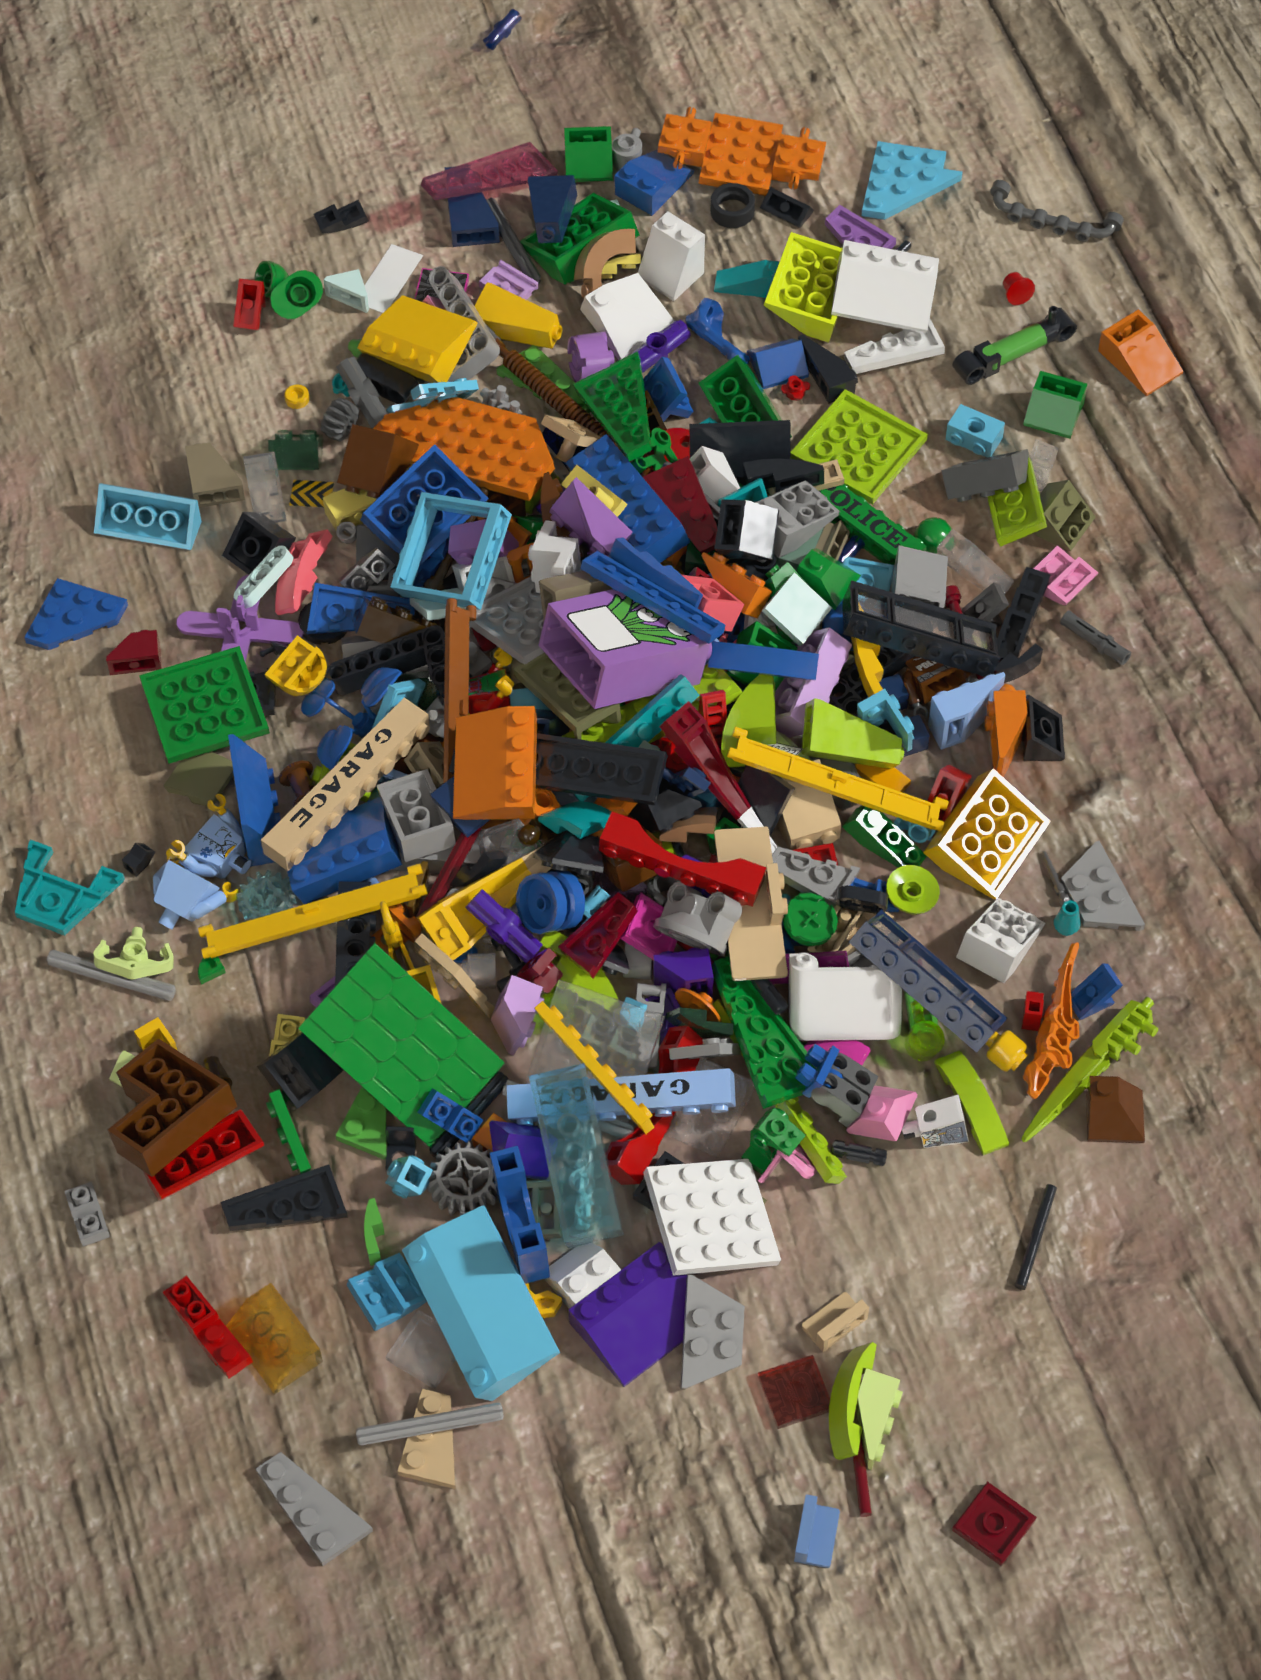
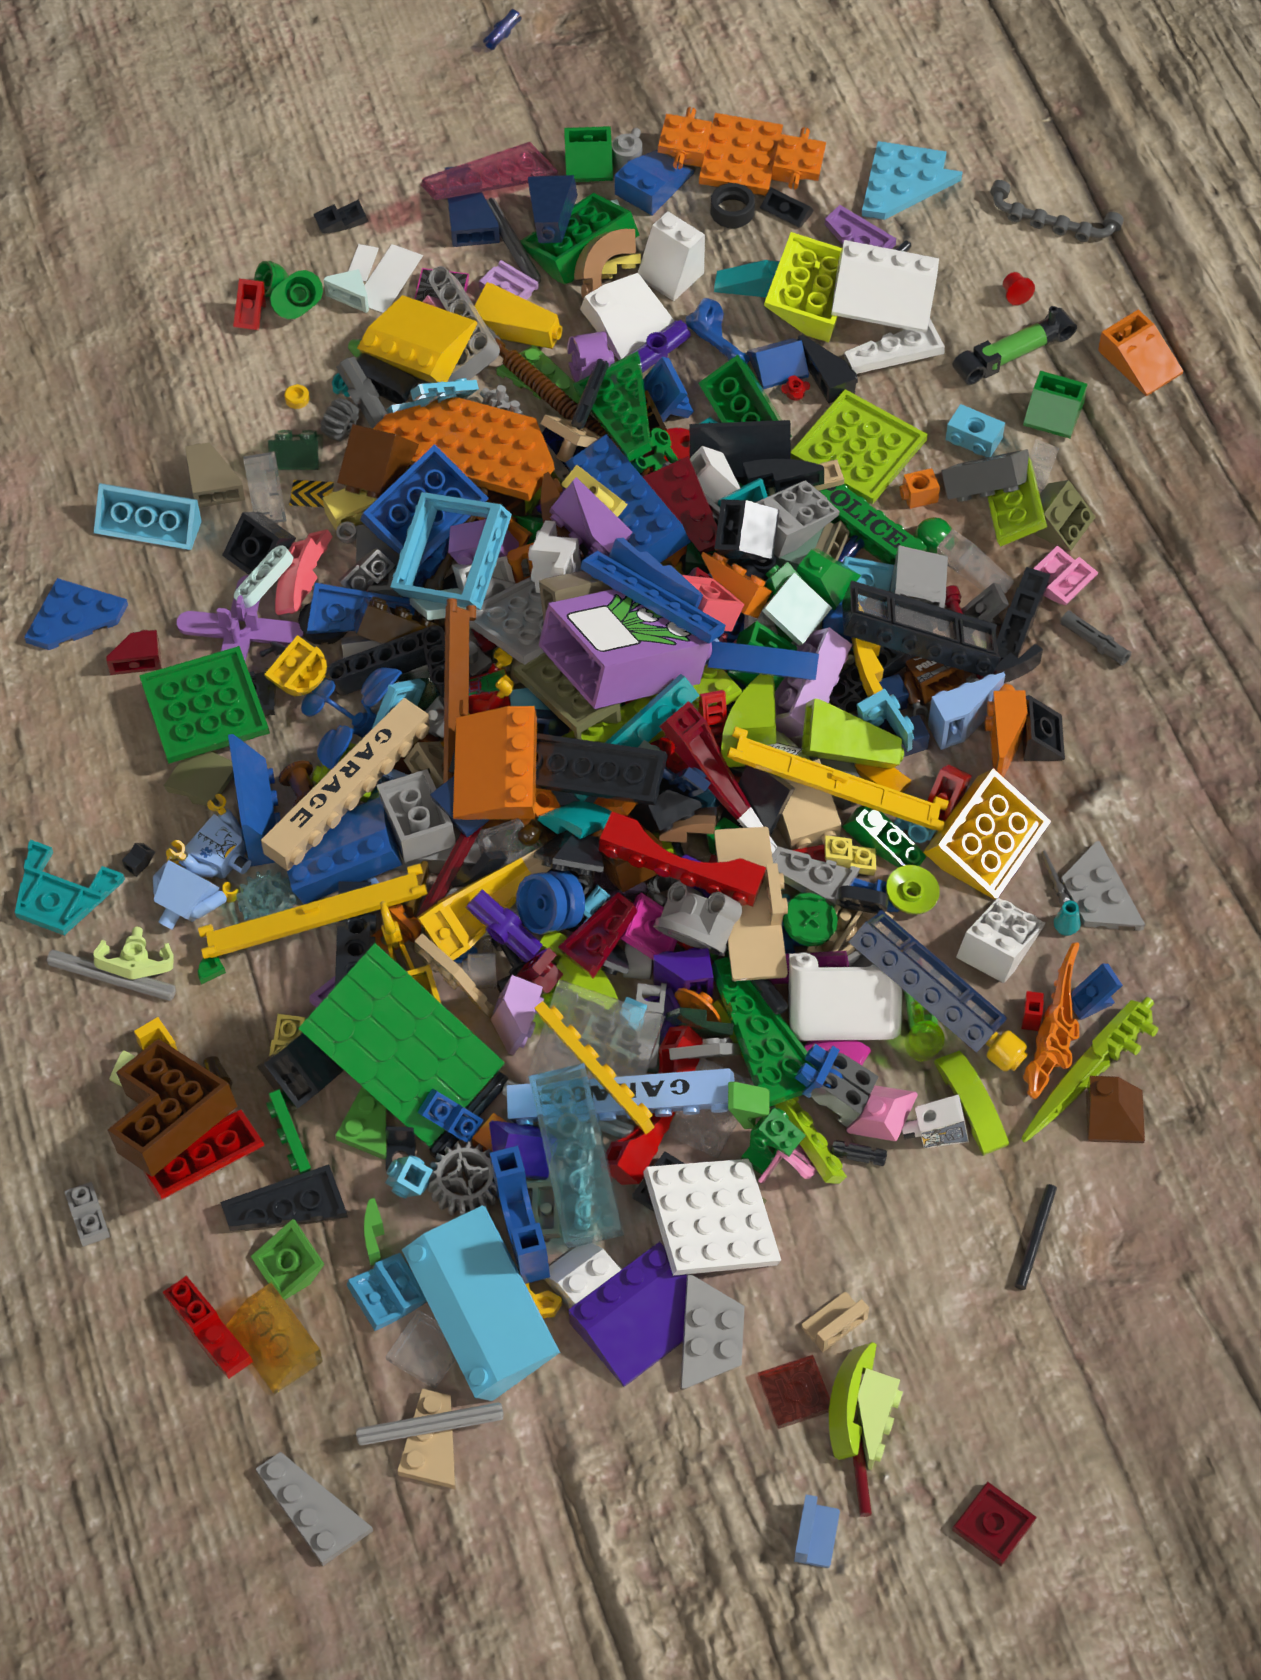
(288, 1260): none -> bright green slope
(364, 260): none -> white sticker
(589, 394): none -> black axle
(747, 1103): none -> bright green slope
(846, 855): none -> light yellow slope
(920, 488): none -> orange brick

